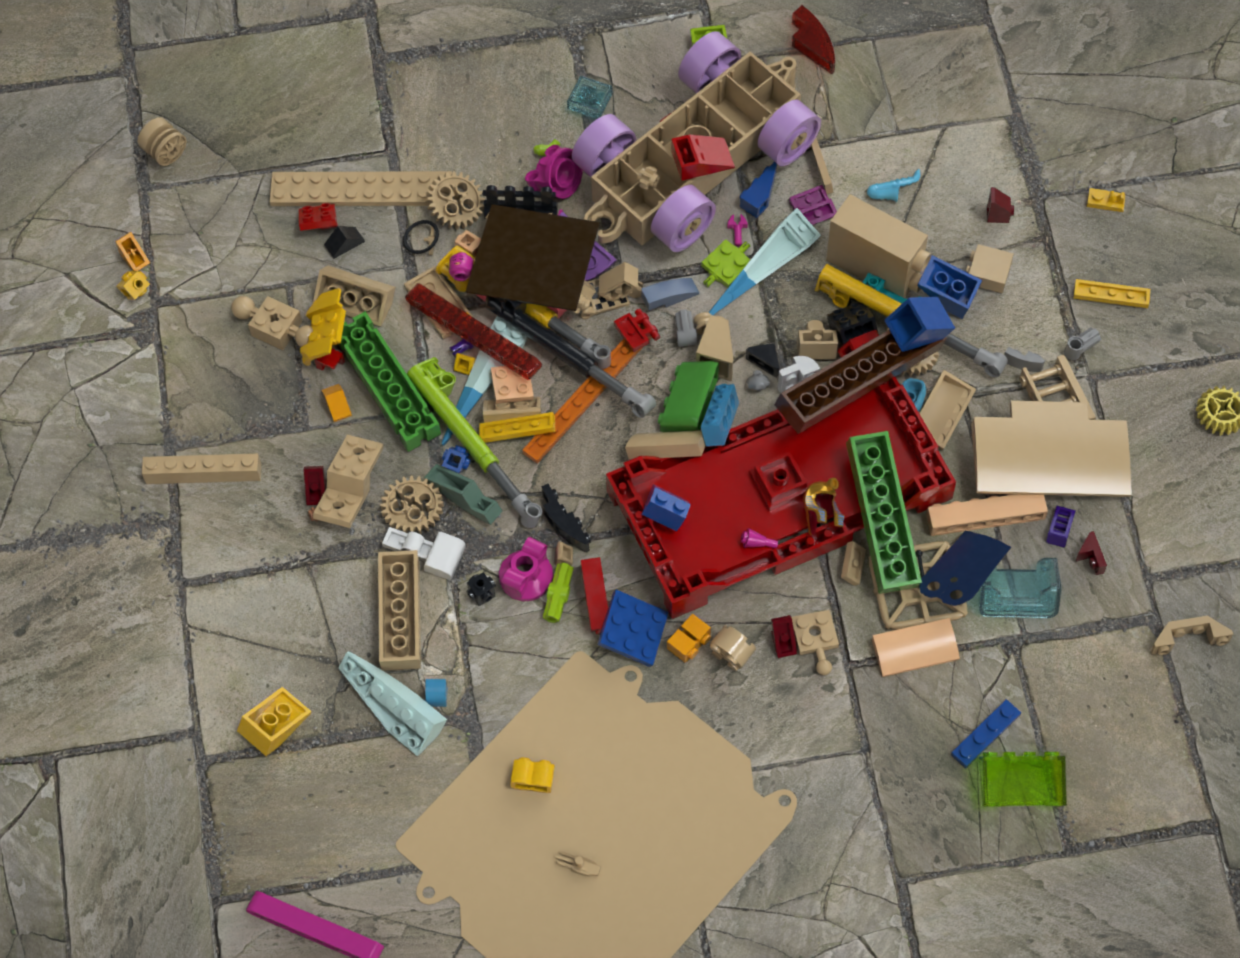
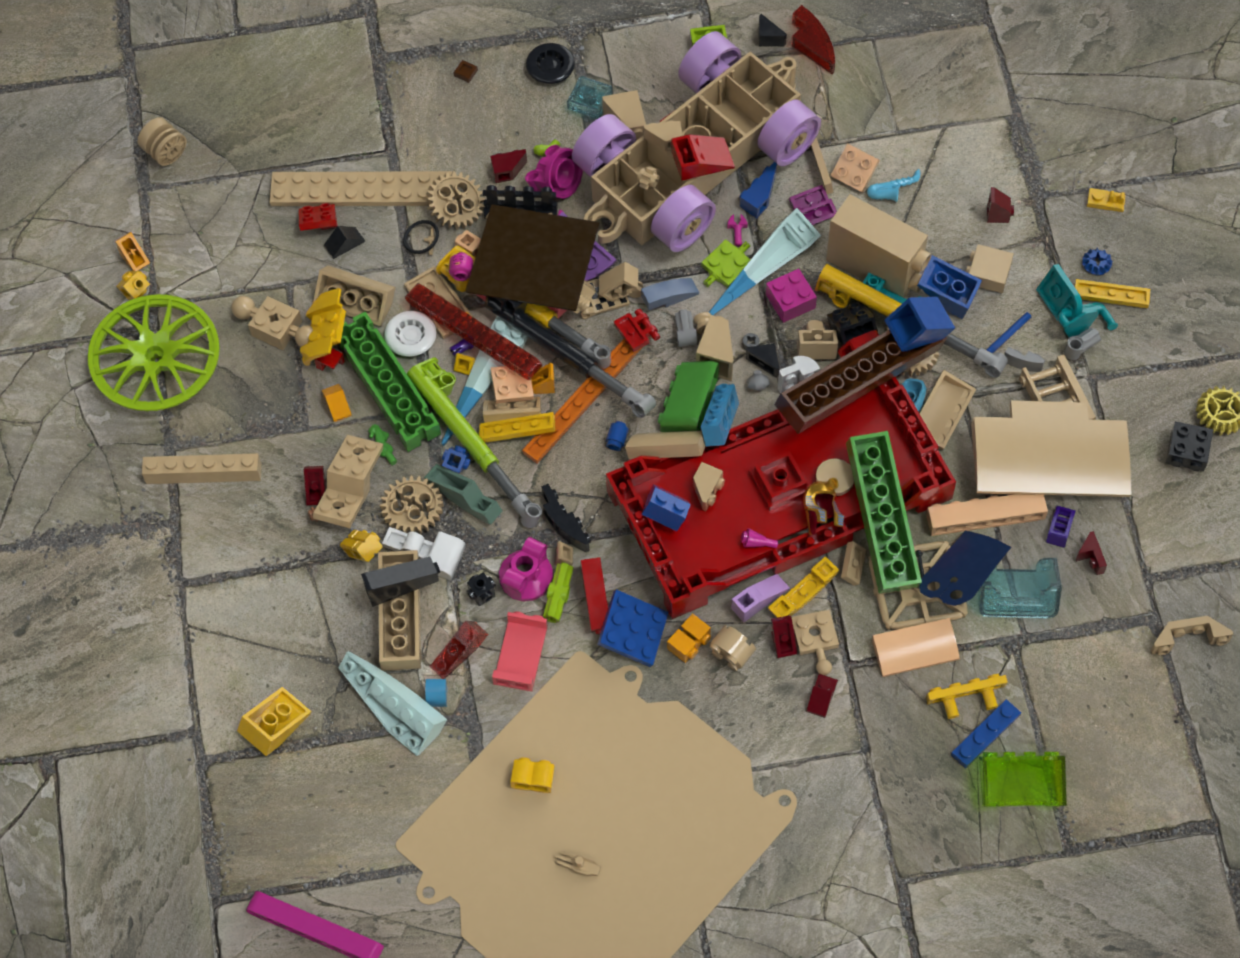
(151, 347): none -> lime wheel
(361, 545): none -> yellow brick
(381, 437): none -> bright green animal
(399, 579): none -> black slope
(411, 339): none -> white wheel
(459, 648): none -> clear red slope
(465, 71): none -> reddish brown tile
(508, 165): none -> dark red slope
(520, 651): none -> coral panel
(543, 380): none -> light orange slope
(550, 68): none -> black wheel
(616, 436): none -> blue brick
(626, 108): none -> tan slope
(662, 133): none -> tan slope
(706, 483): none -> tan slope
(750, 336): none -> dark grey bush
(758, 596): none -> lavender slope
(770, 34): none -> black slope
(791, 295): none -> dark pink brick
(805, 590): none -> yellow slope
(822, 695): none -> dark red slope
(836, 469): none -> tan tile
(855, 167): none -> light nougat plate
(974, 686): none -> yellow plate
(1007, 334): none -> blue bar
(1067, 305): none -> teal plate
(1090, 264): none -> blue gear
(1189, 446): none -> black brick

